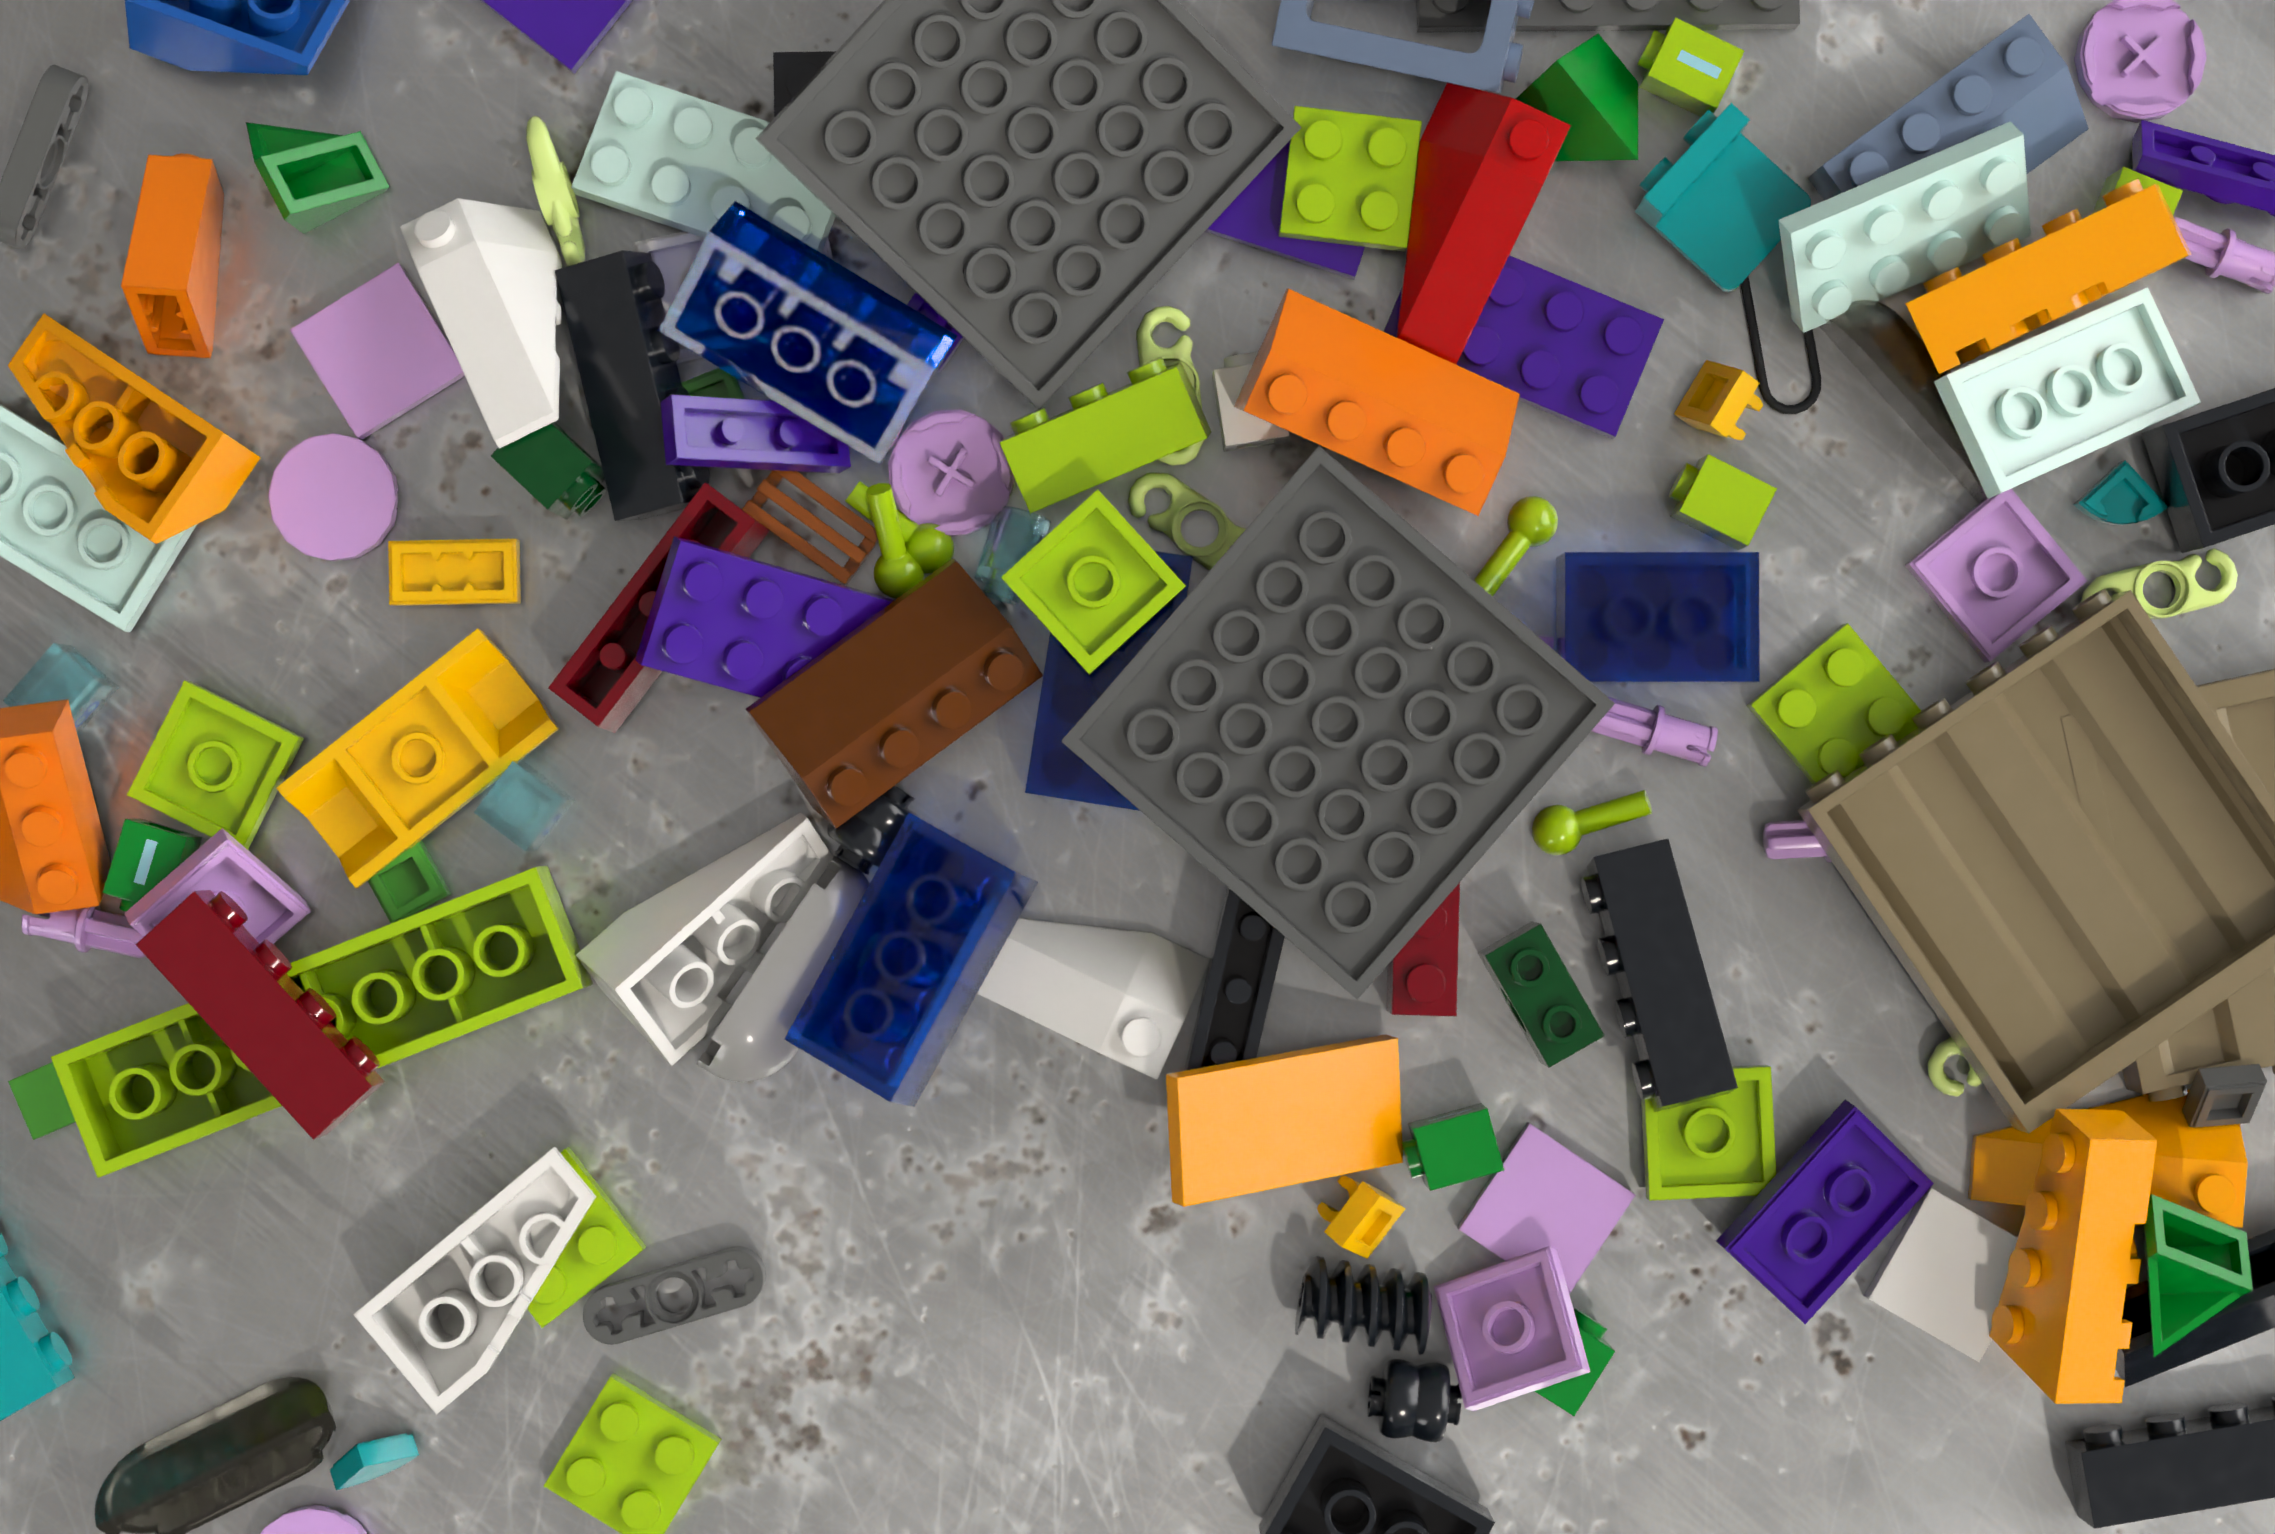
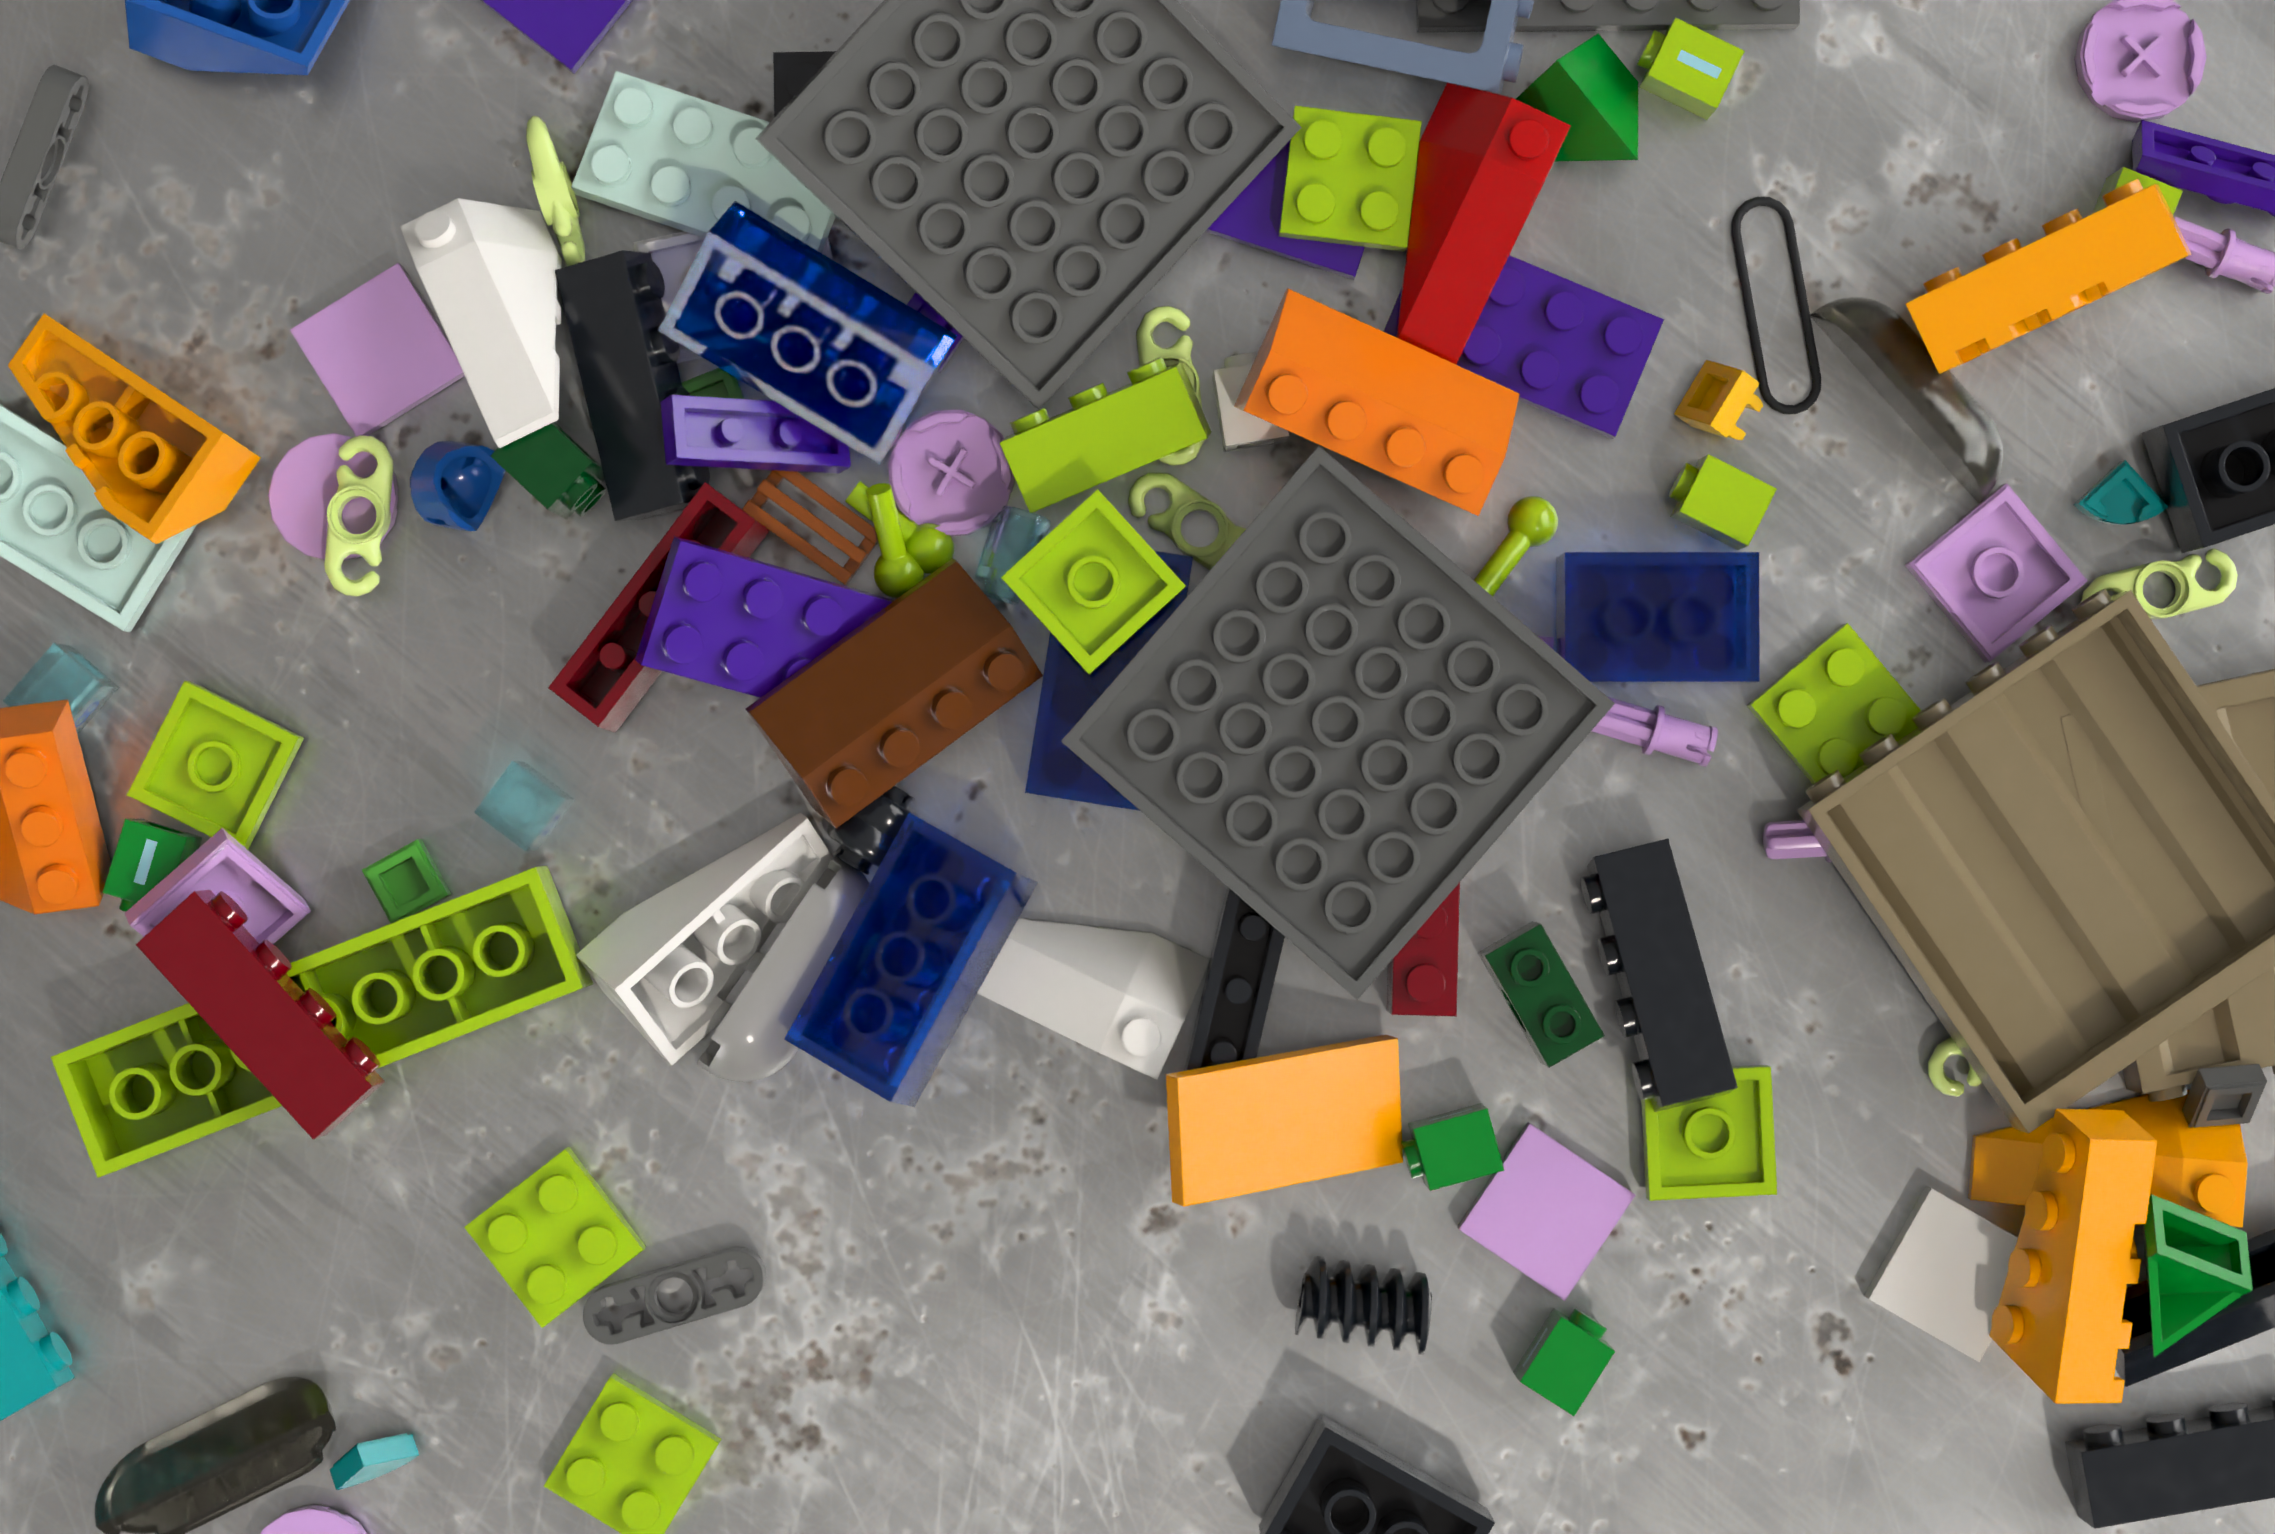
(42, 1101): bright green tile -> none
(87, 930): lavender axle -> none
(176, 256): orange slope -> none
(314, 172): green slope -> none
(339, 540): none -> yellowish green piece
(420, 756): yellow piece -> none
(454, 572): yellow plate -> none
(455, 484): none -> blue piece
(468, 1293): white wedge -> none
(1362, 1219): yellow tile -> none
(1414, 1400): black piece -> none
(1511, 1329): lavender tile -> none
(1560, 829): lime bar -> none
(1720, 200): teal bracket -> none
(1825, 1211): dark purple tile -> none
(1906, 226): light aqua plate -> none
(2007, 80): sand blue slope -> none
(2067, 392): light aqua plate -> none

